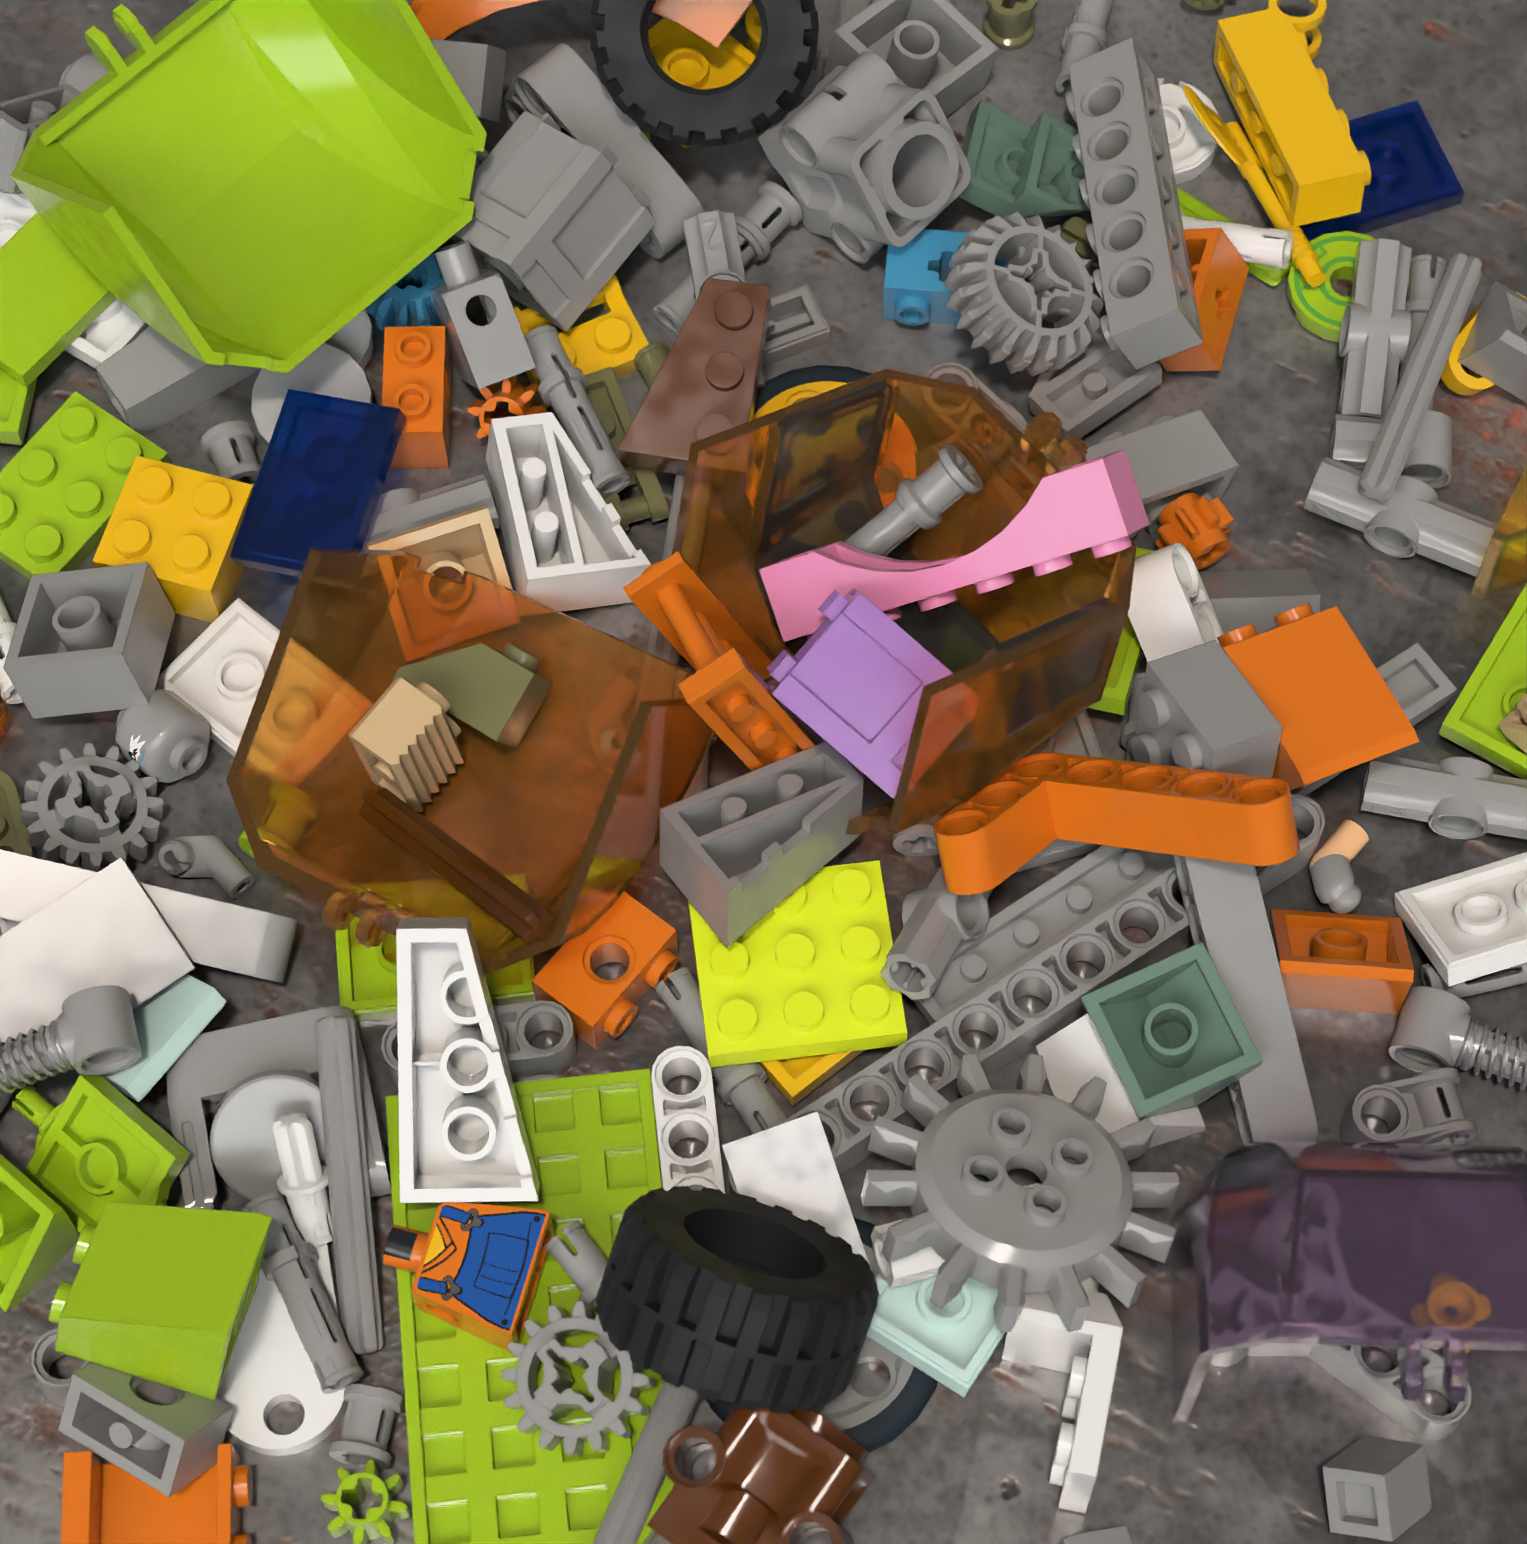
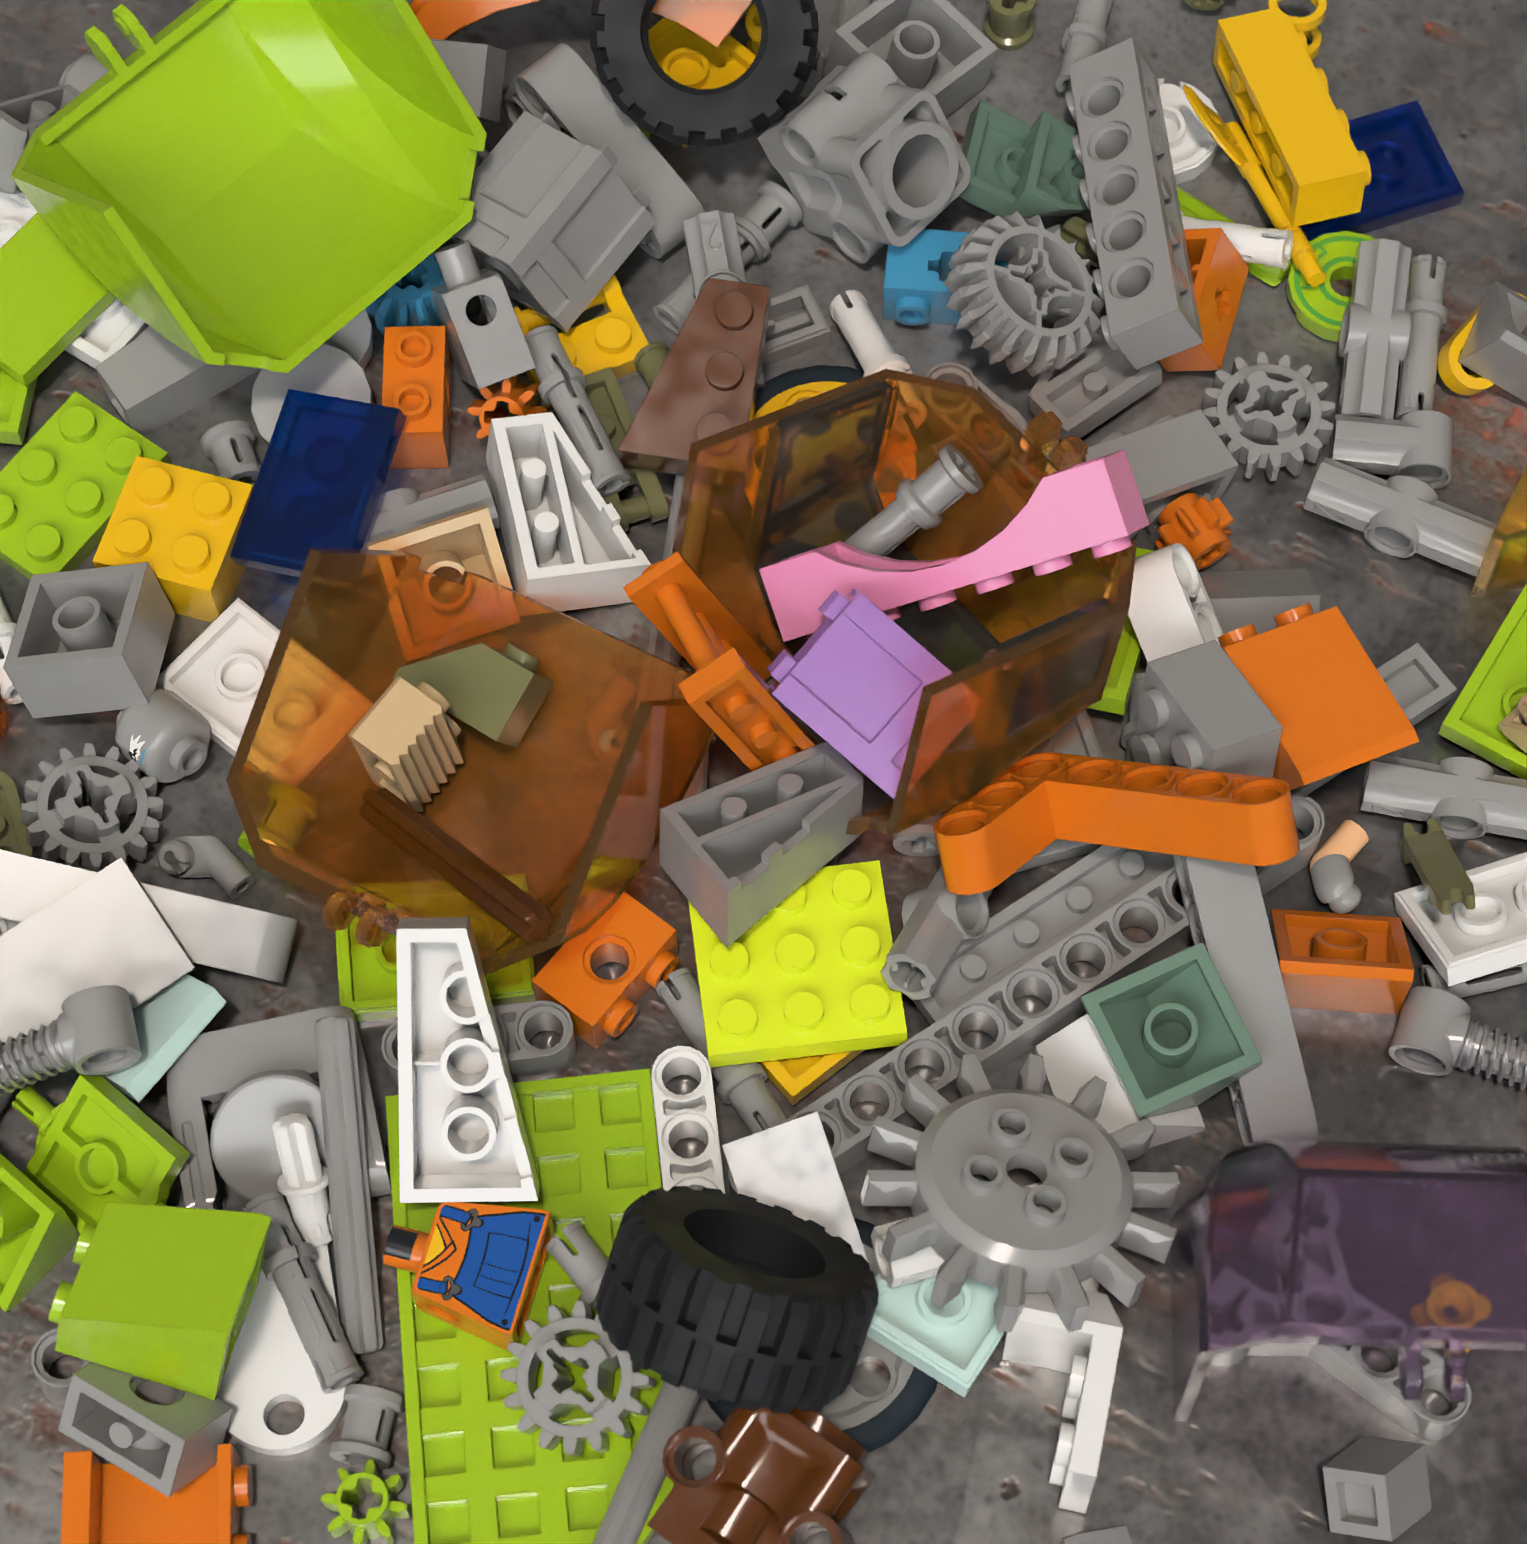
(865, 335): none -> white pin
(1268, 413): none -> light grey gear
(1415, 1109): light grey piece -> none
(1420, 377): light grey axle -> none
(1437, 867): none -> olive piece

